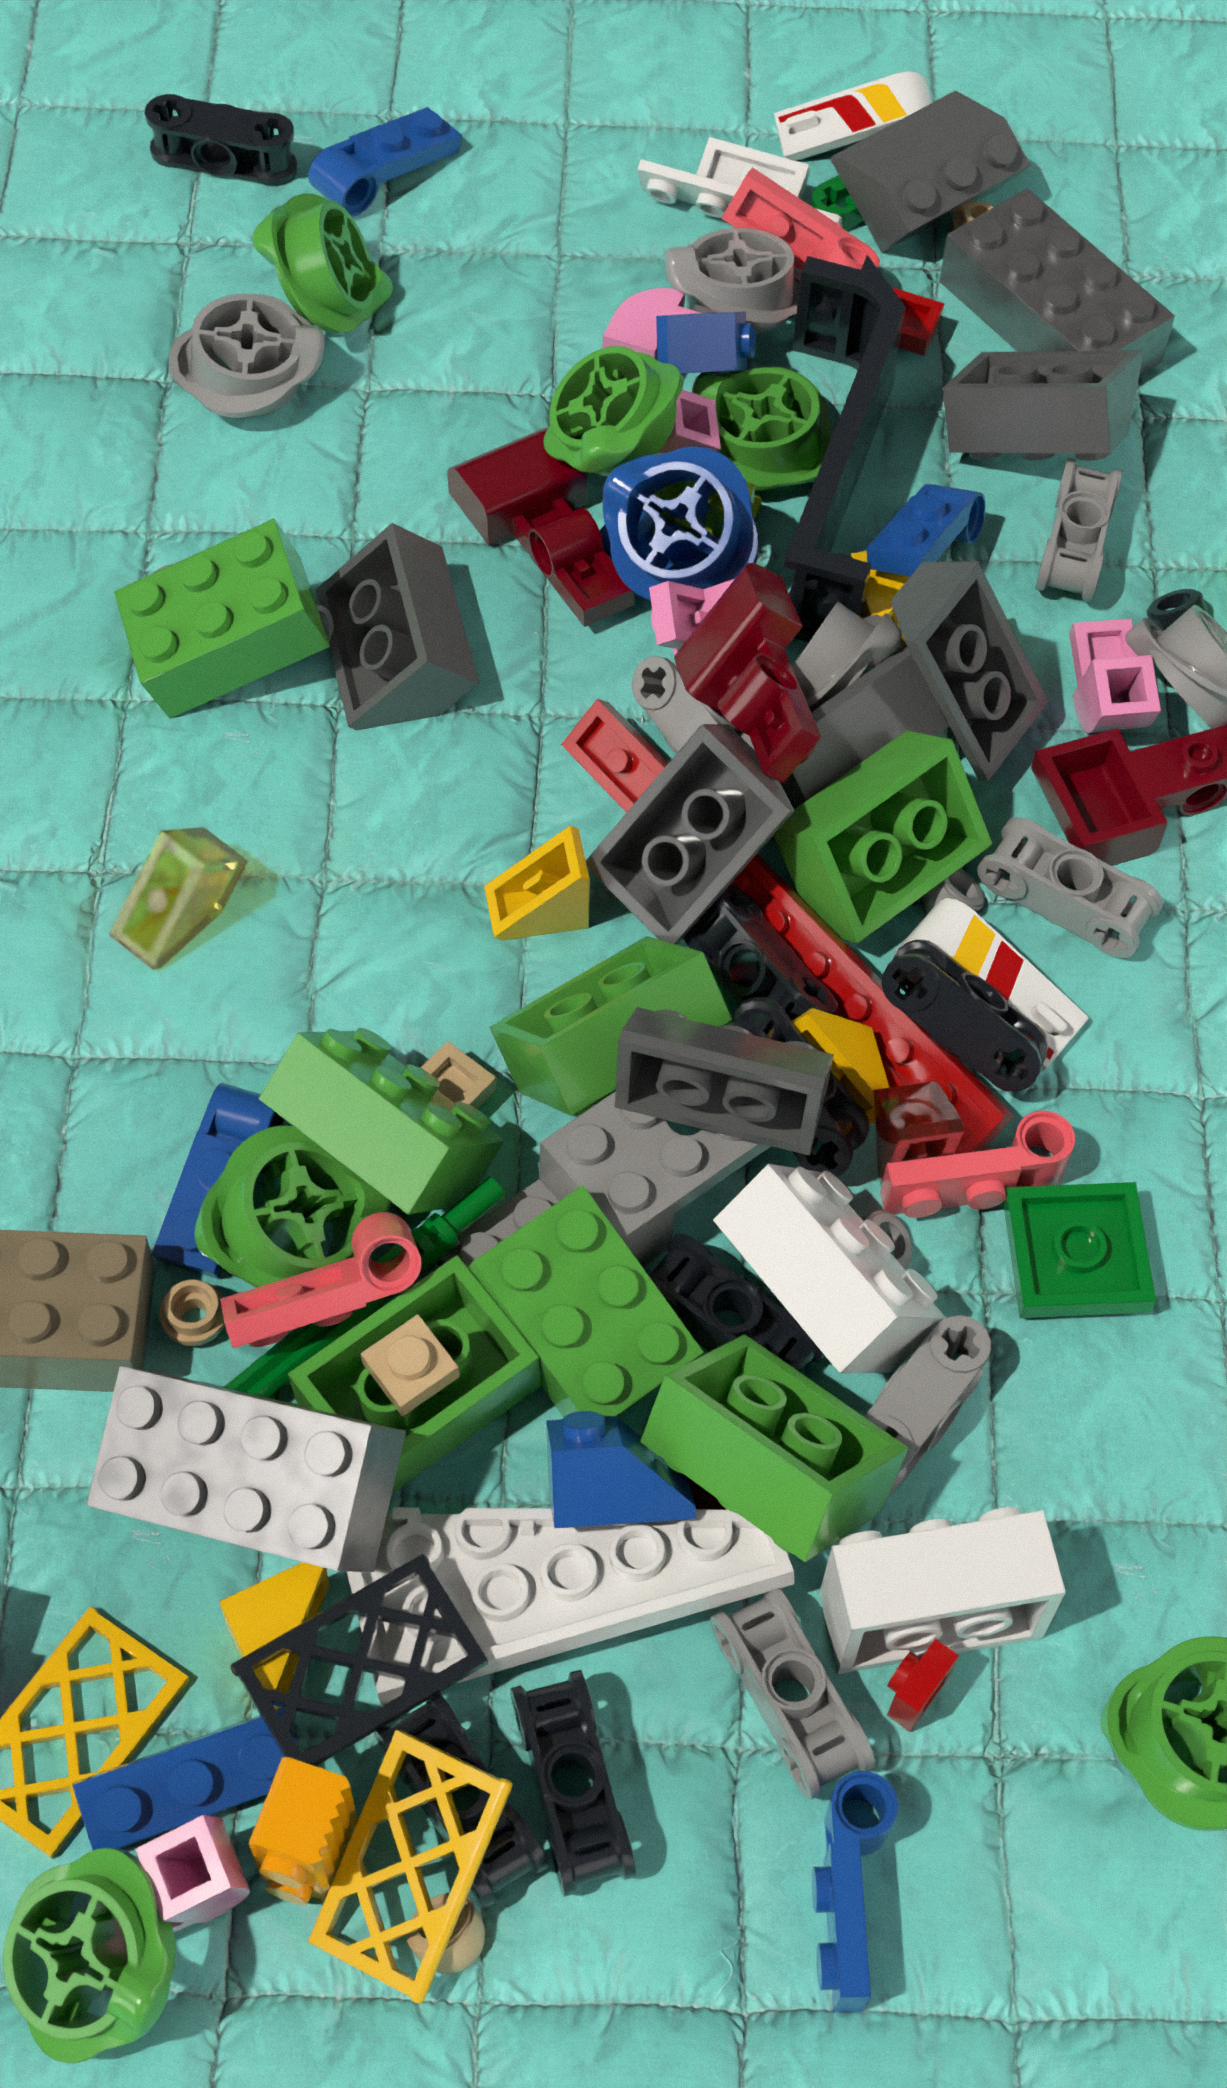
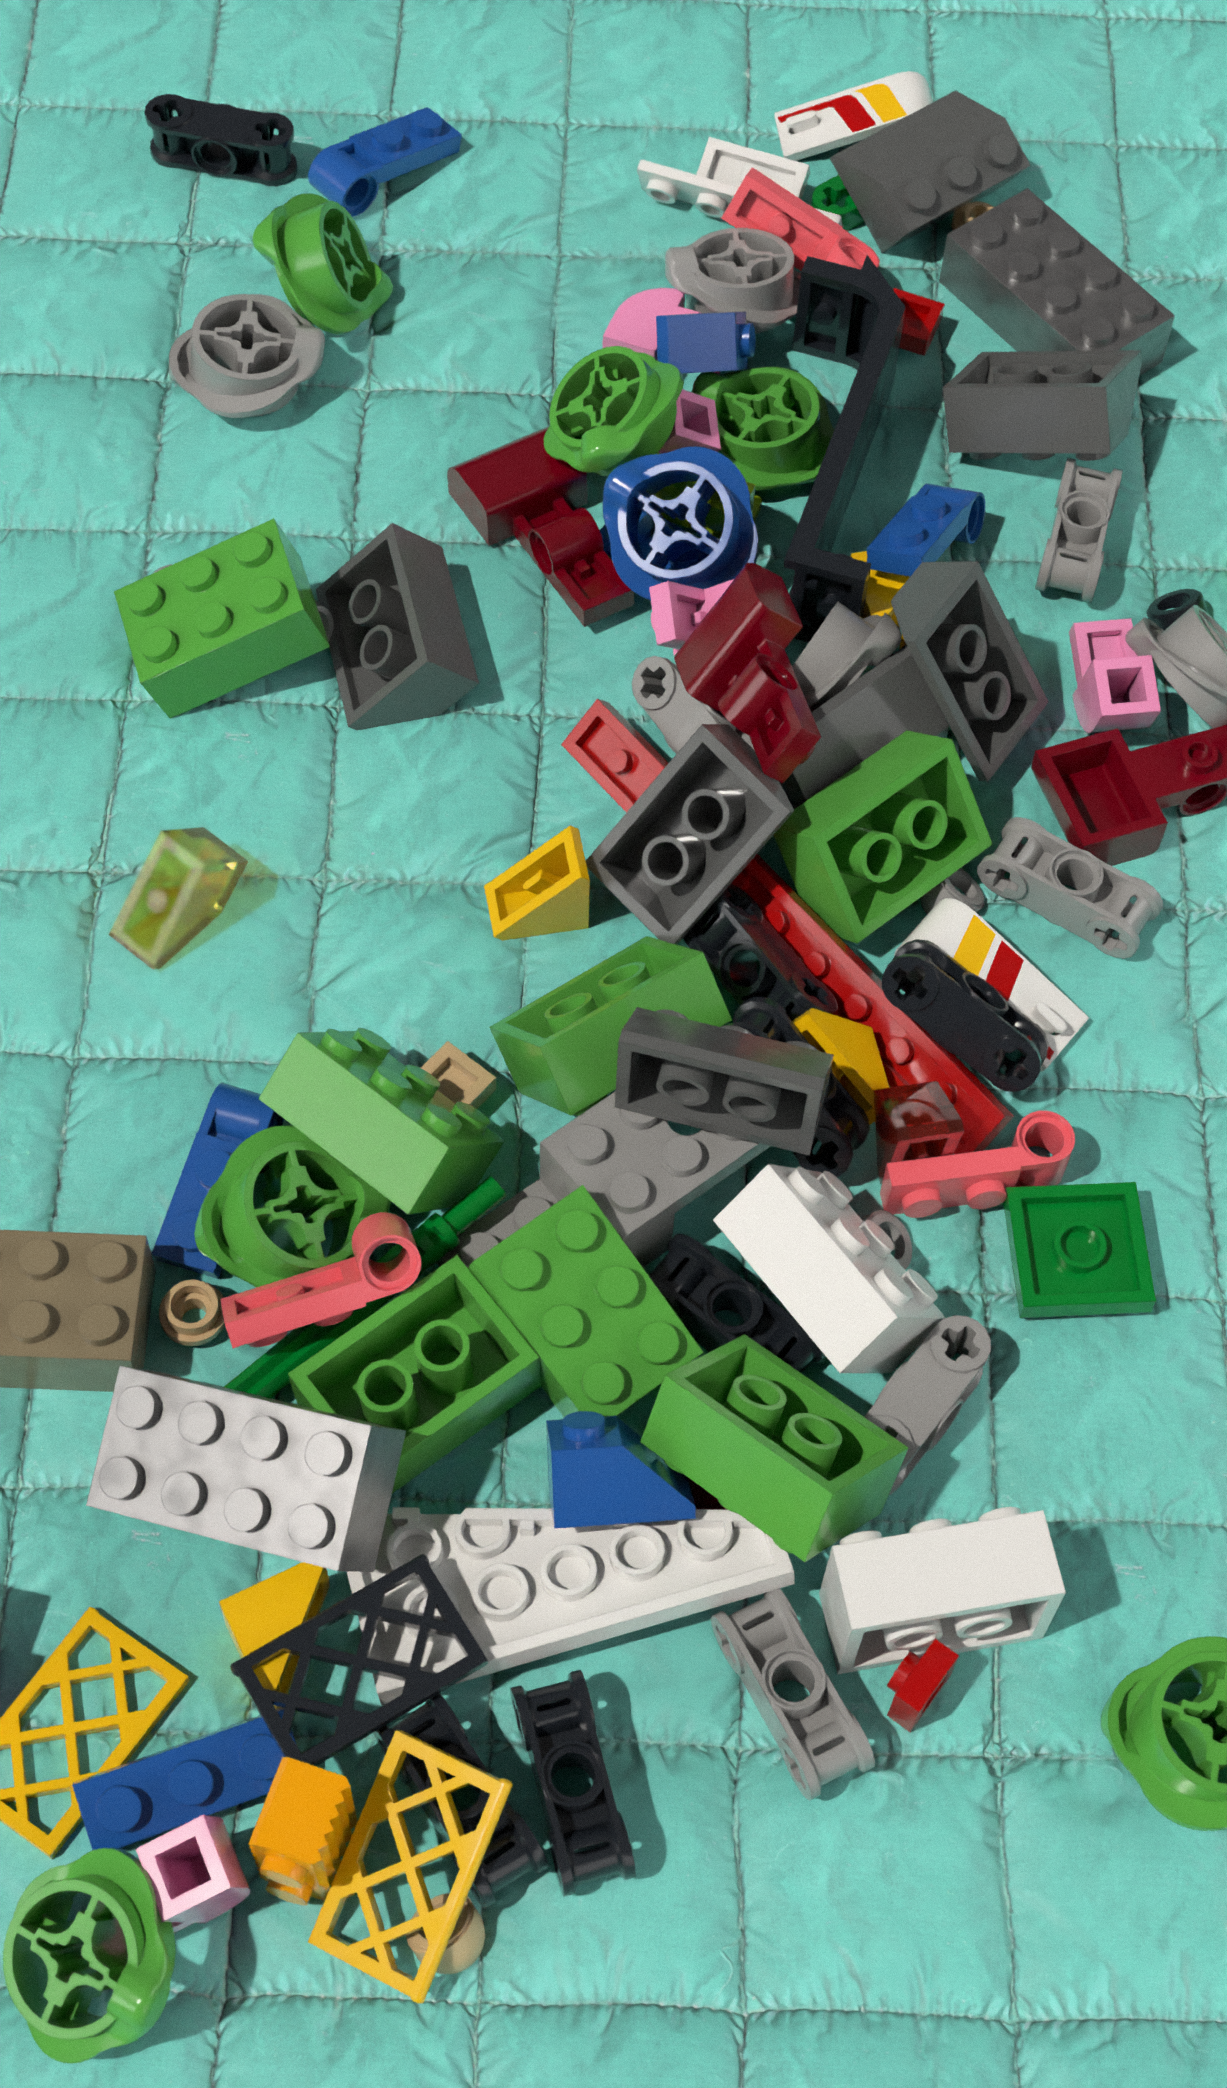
(410, 1365): tan plate -> none
(839, 1889): blue plate -> none

